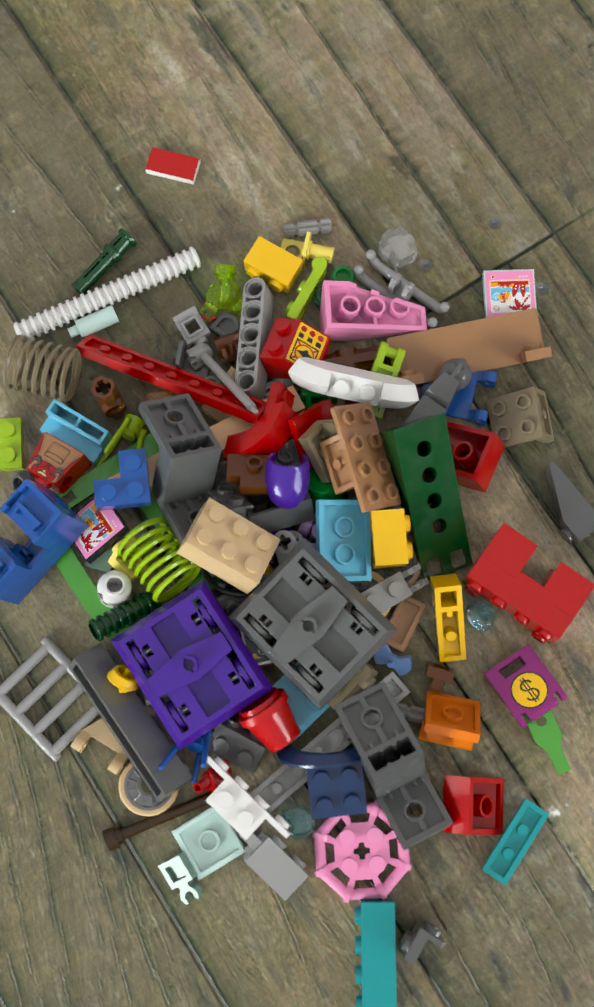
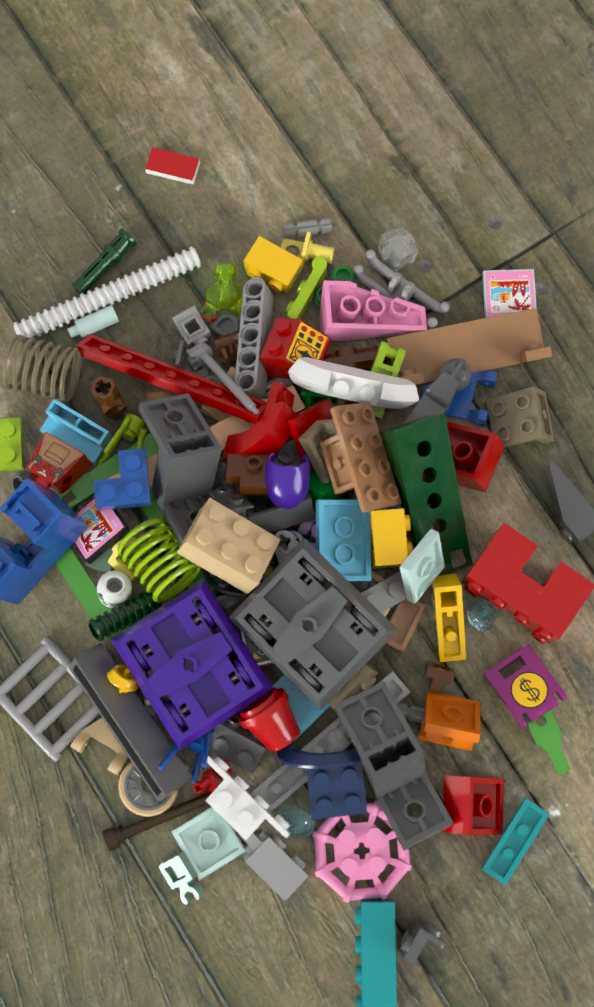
(401, 664): medium blue piece -> none
(422, 566): none -> light aqua tile

